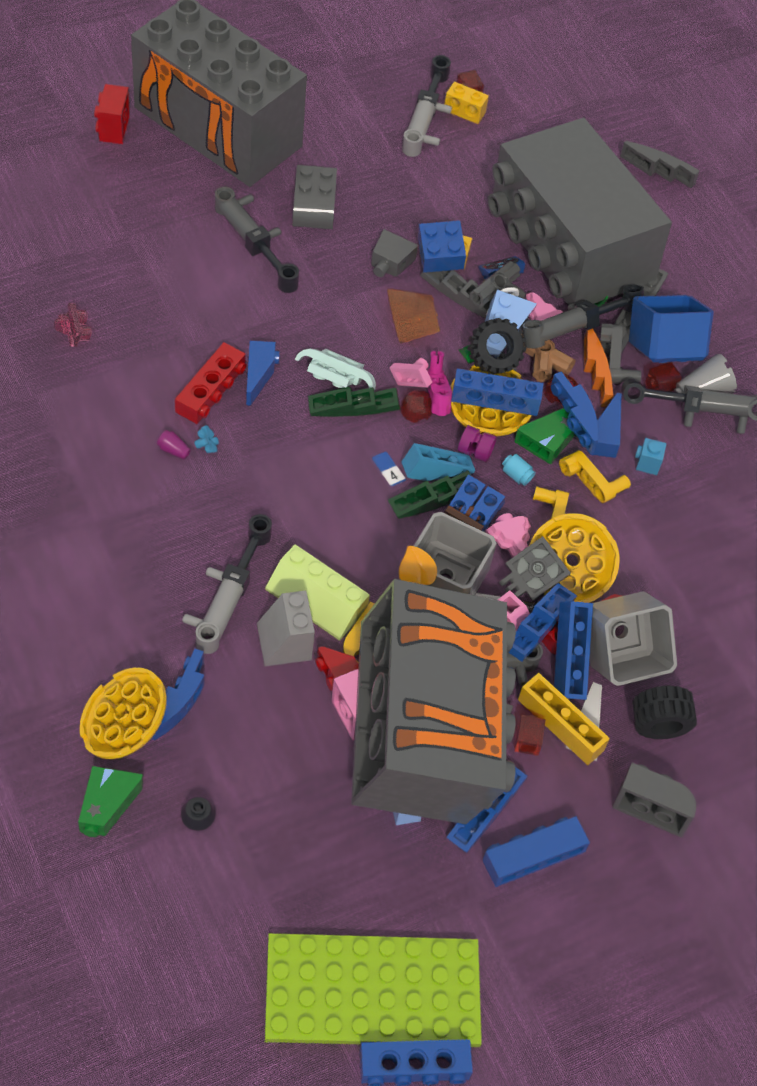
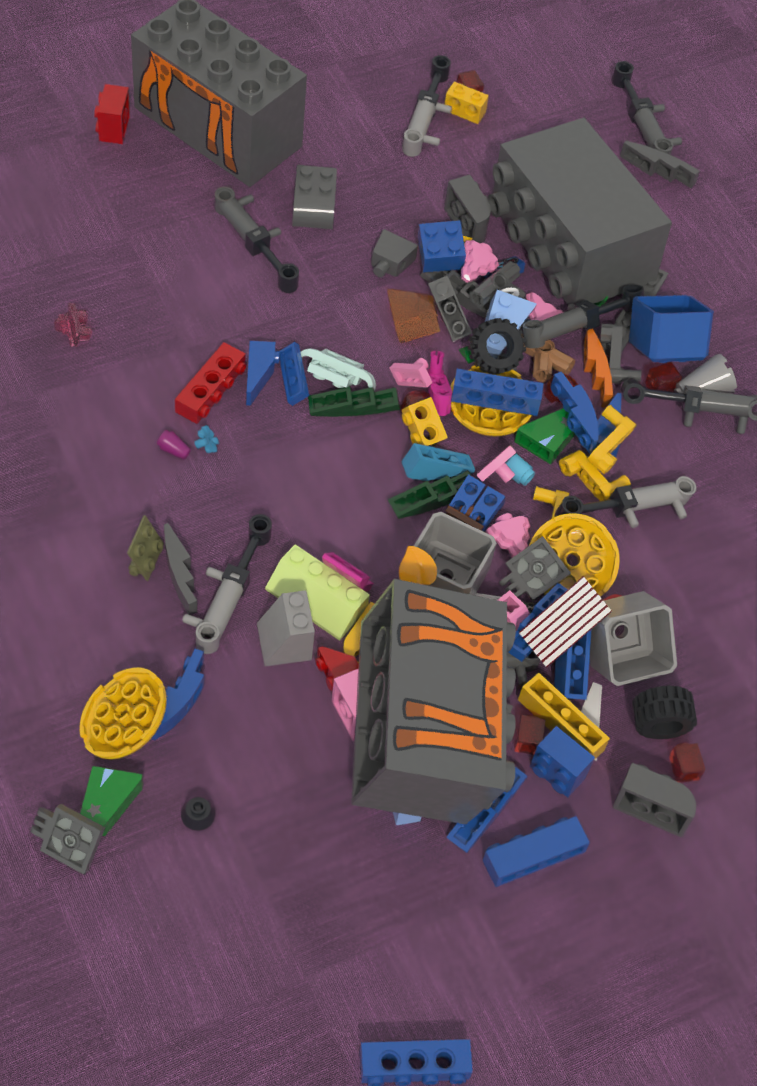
(68, 836): none -> dark grey piece
(144, 549): none -> olive hinge
(179, 565): none -> dark grey slope
(293, 373): none -> blue tile
(347, 571): none -> dark pink slope
(371, 989): lime plate -> none
(388, 469): sticker -> none
(430, 422): none -> yellow brick
(450, 308): none -> dark grey slope
(469, 206): none -> dark grey brick
(476, 443): magenta wheel -> none
(478, 261): none -> bright pink rock
(499, 466): none -> bright pink tile
(561, 762): none -> blue brick
(565, 621): none -> white sticker
(602, 456): none -> yellow beam
(627, 500): none -> piece
(642, 111): none -> piece
(650, 456): dark azure brick -> none
(687, 762): none -> clear red brick

